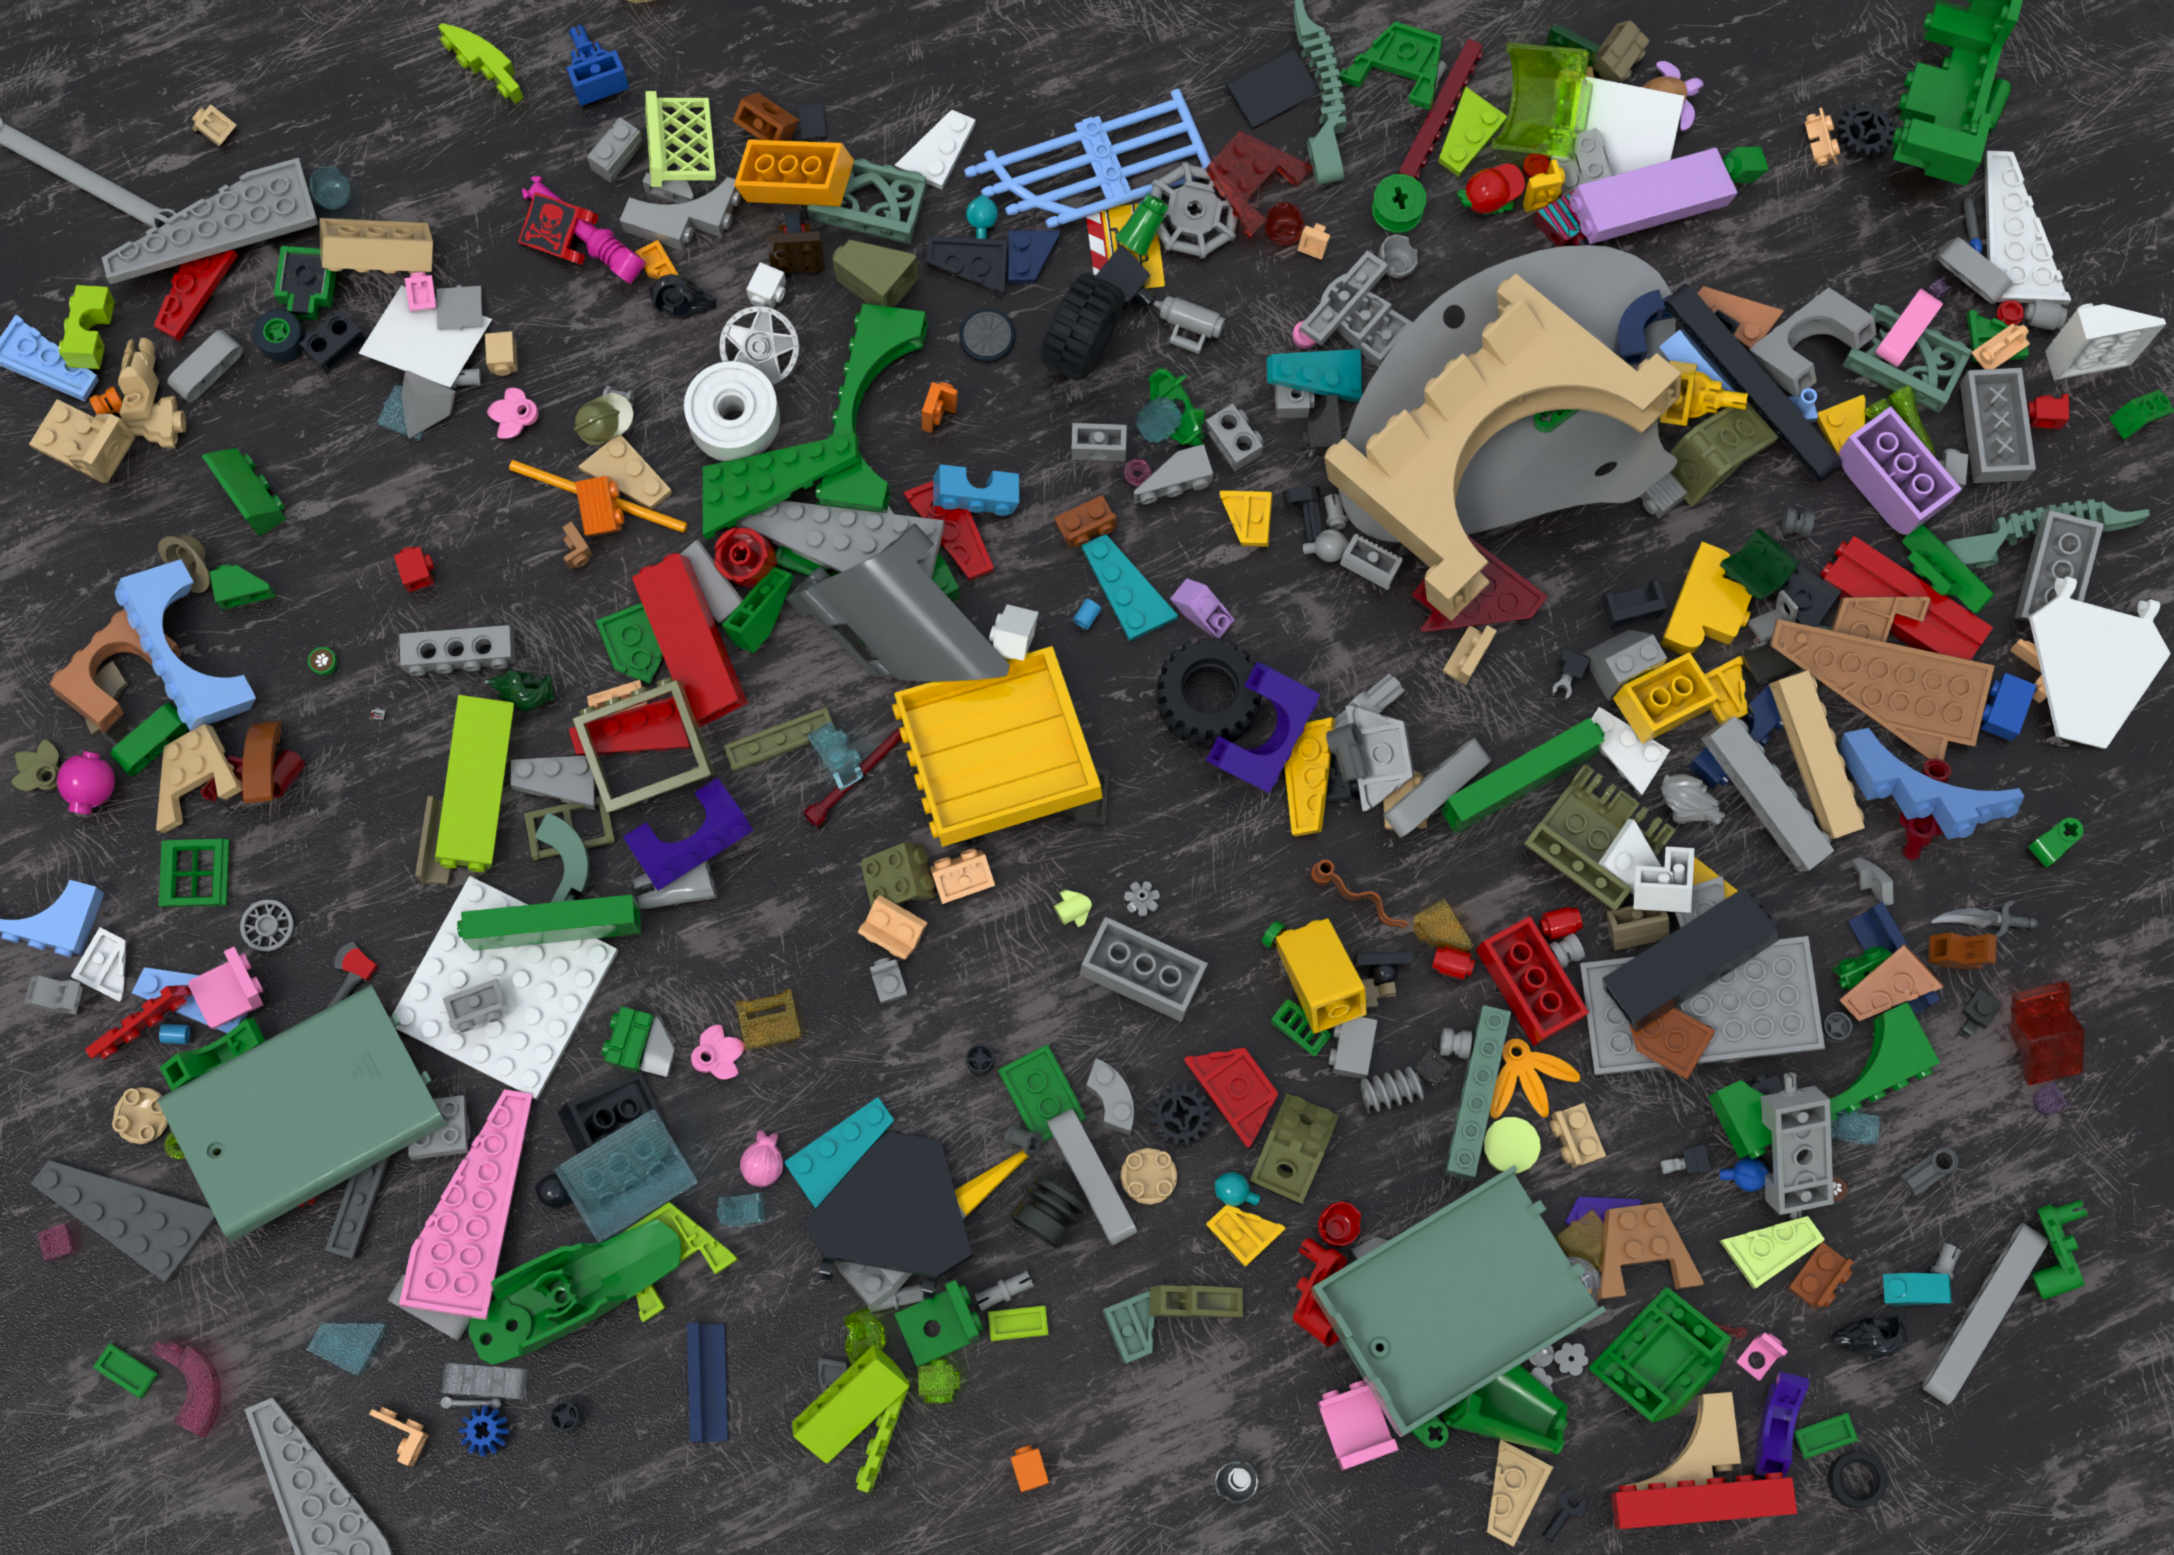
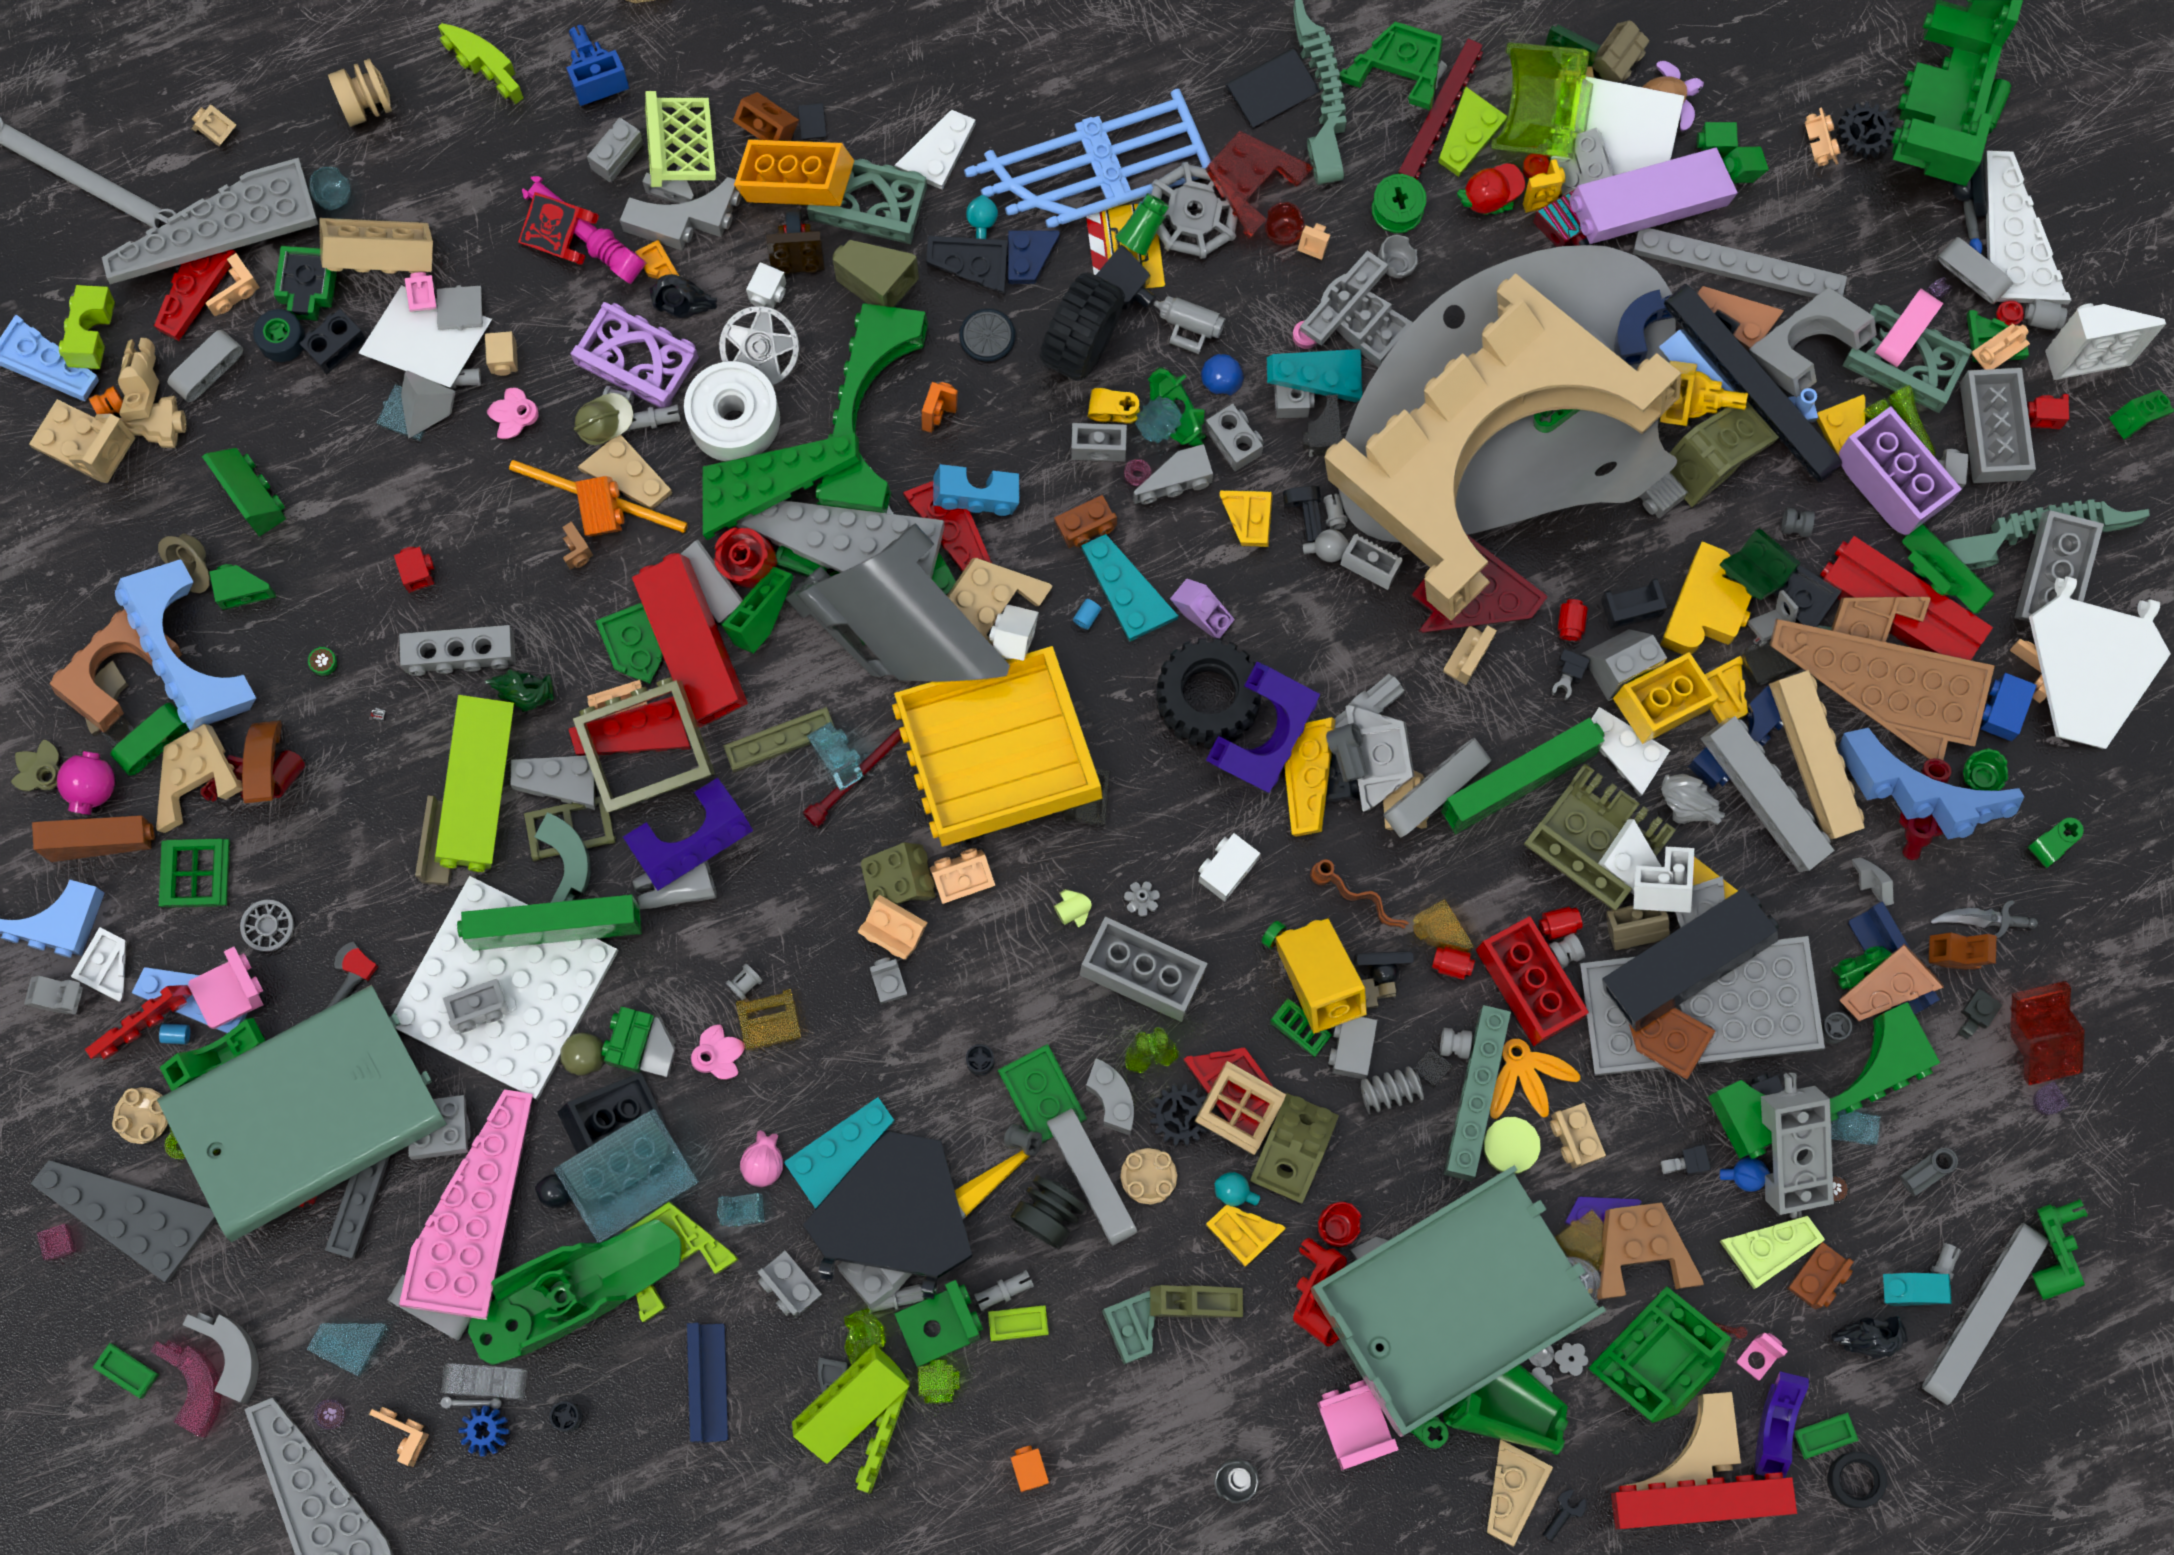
(91, 837): none -> dark orange slope
(240, 1355): none -> light grey arch
(242, 289): none -> light nougat bracket
(329, 1414): none -> clear purple tile
(360, 92): none -> tan wheel
(582, 1054): none -> olive hair
(647, 389): none -> lavender fence
(655, 417): none -> light grey pin
(744, 981): none -> light grey bush
(789, 1284): none -> light grey bracket
(986, 590): none -> tan wing
(1110, 406): none -> yellow piece
(1156, 1044): none -> clear neon green piece
(1222, 375): none -> blue hair
(1228, 867): none -> white brick
(1228, 1130): none -> tan piece
(1572, 620): none -> red brick
(1718, 135): none -> green brick
(1736, 263): none -> light grey plate
(1974, 190): none -> black tile
(1986, 770): none -> green hair

